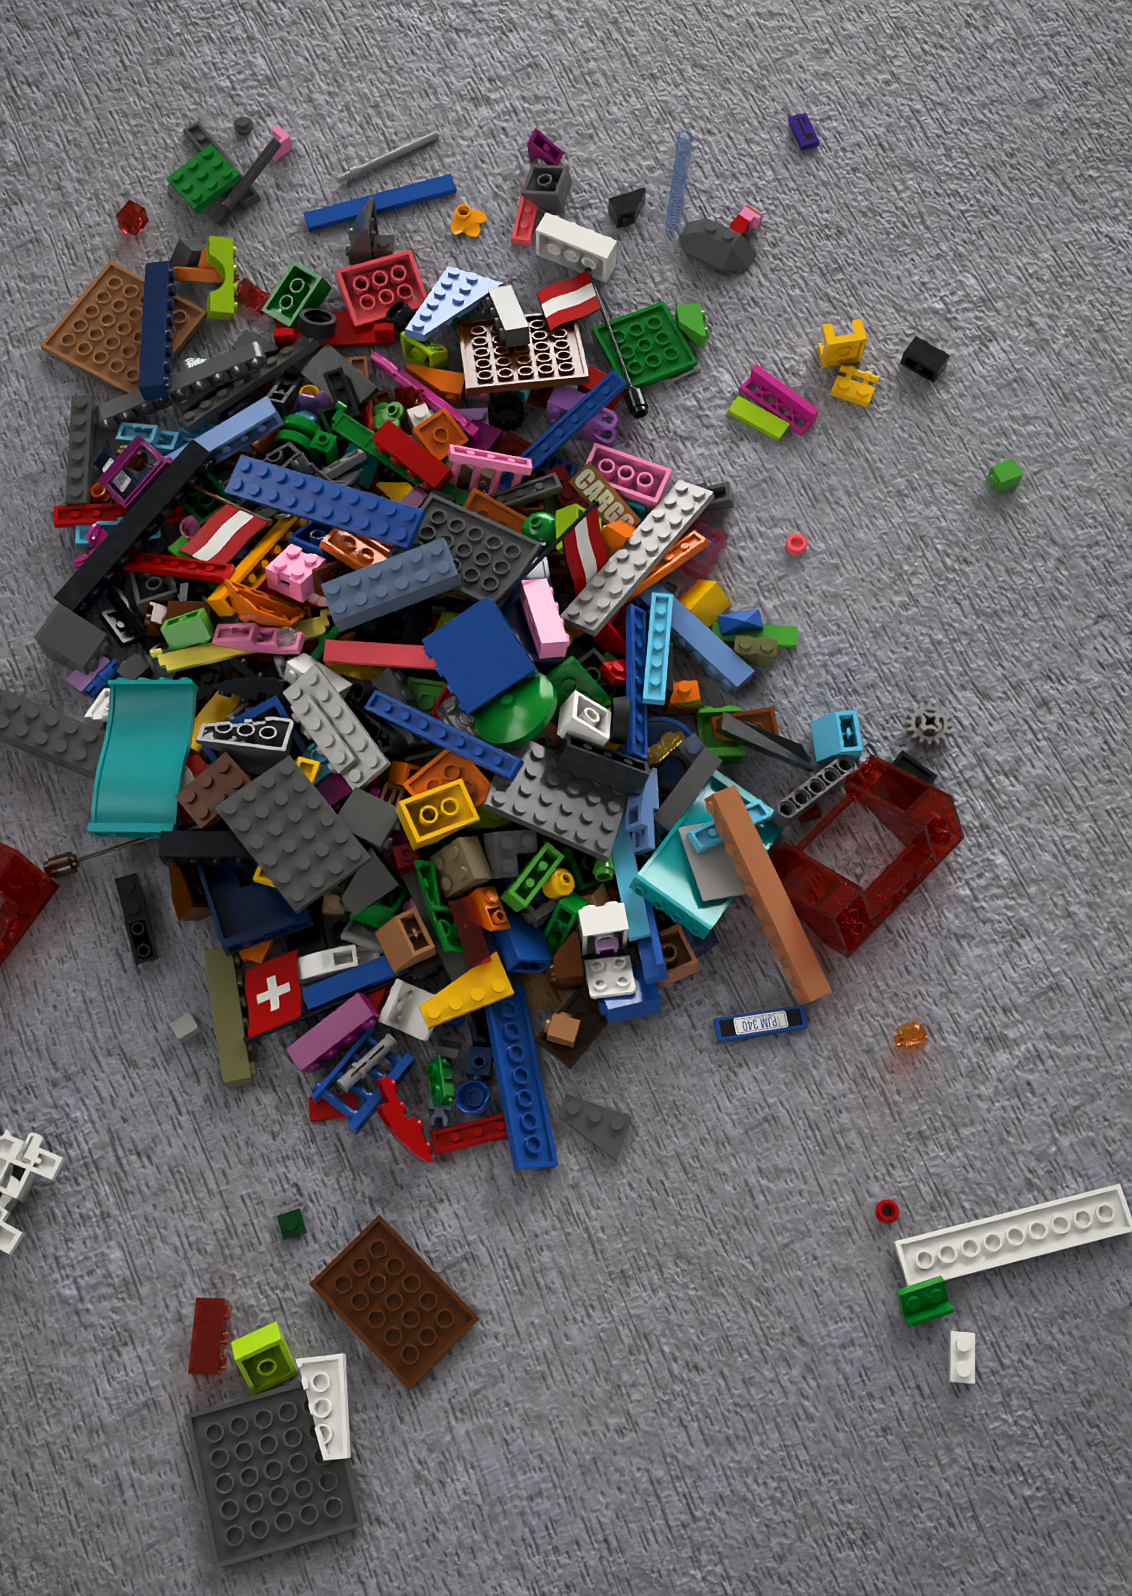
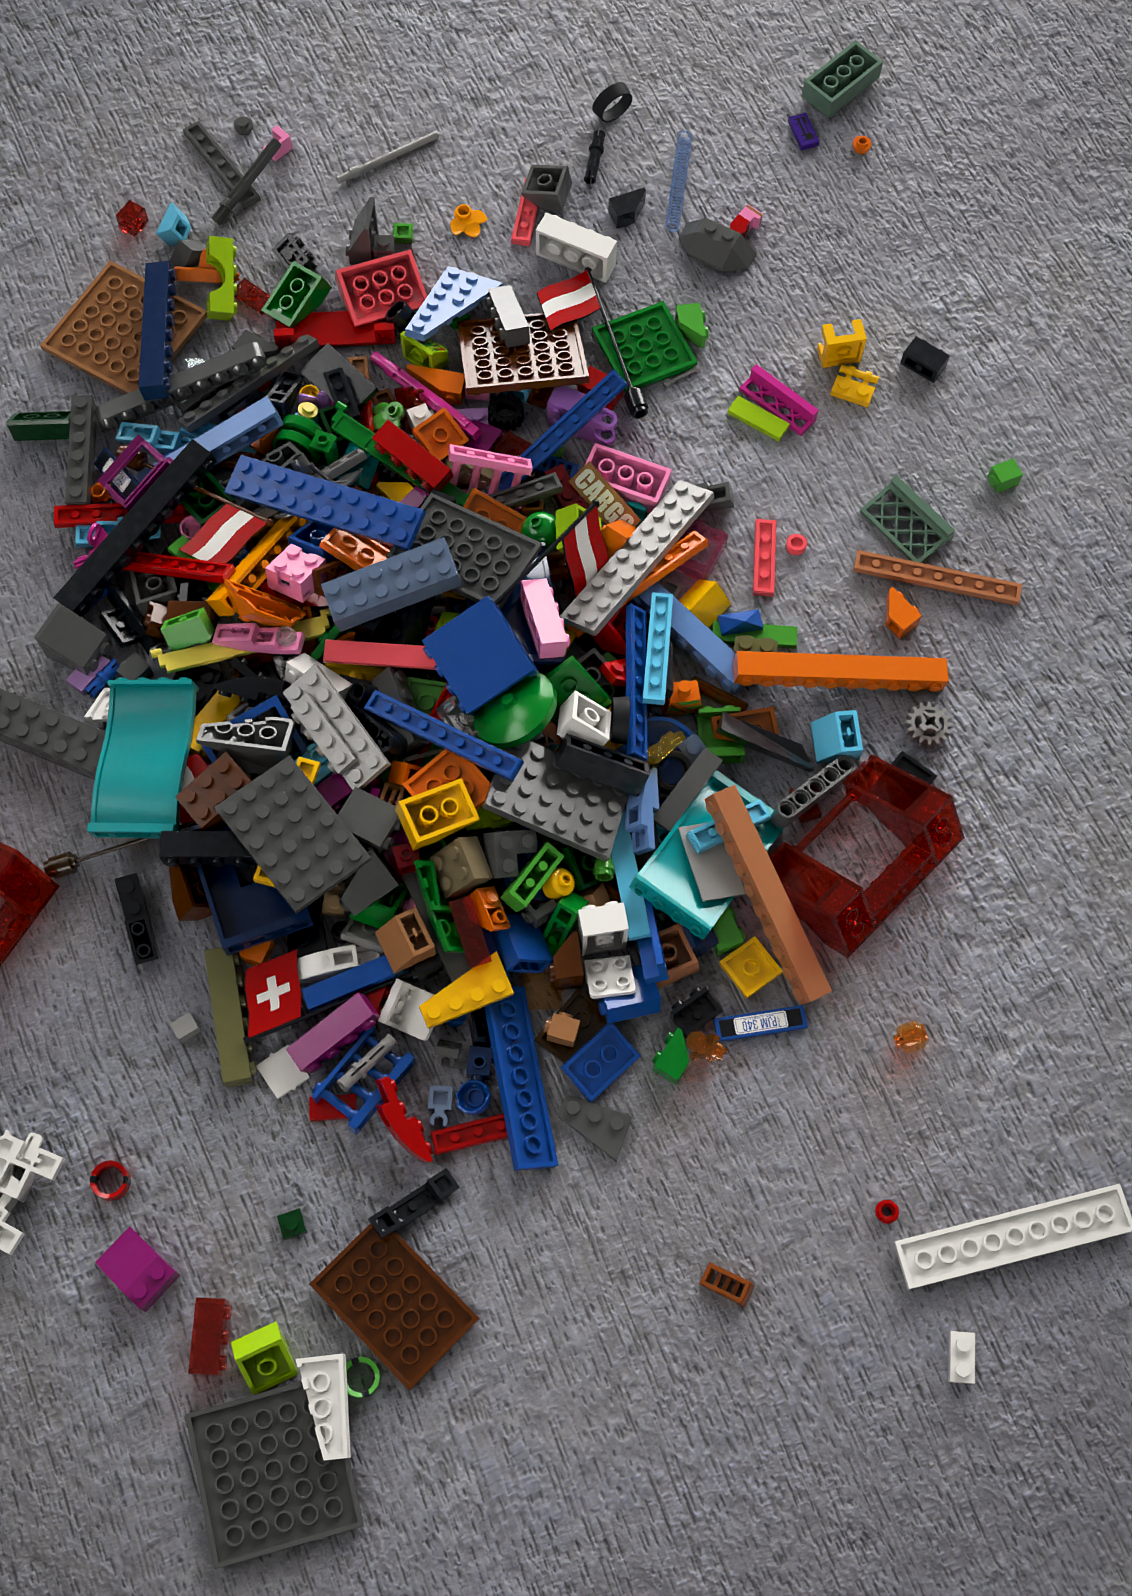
(39, 425): none -> dark green slope
(99, 1169): none -> red piece
(137, 1269): none -> magenta slope
(173, 226): none -> medium azure slope
(204, 178): green plate -> none
(281, 1072): none -> white piece
(291, 250): none -> black bracket
(308, 410): none -> light yellow plate
(317, 323): black tyre -> none
(374, 1387): none -> bright green piece
(384, 202): blue tile -> none
(403, 233): none -> bright green tile
(414, 1204): none -> black slope
(438, 1073): green hinge -> none
(541, 147): magenta slope -> none
(596, 150): none -> black pin
(600, 1061): none -> blue tile
(606, 948): lavender tile -> none
(607, 96): none -> black tyre
(673, 1059): none -> green slope
(695, 1011): none -> black bracket
(705, 1046): none -> clear orange hips
(719, 695): none -> reddish brown axle
(727, 933): none -> bright green brick
(749, 1286): none -> dark orange slope
(750, 967): none -> yellow plate
(764, 558): none -> coral tile
(840, 671): none -> orange brick
(842, 79): none -> sand green brick
(861, 144): none -> orange plate
(900, 614): none -> orange slope
(923, 513): none -> sand green fence
(924, 1301): green bracket -> none
(937, 577): none -> nougat plate

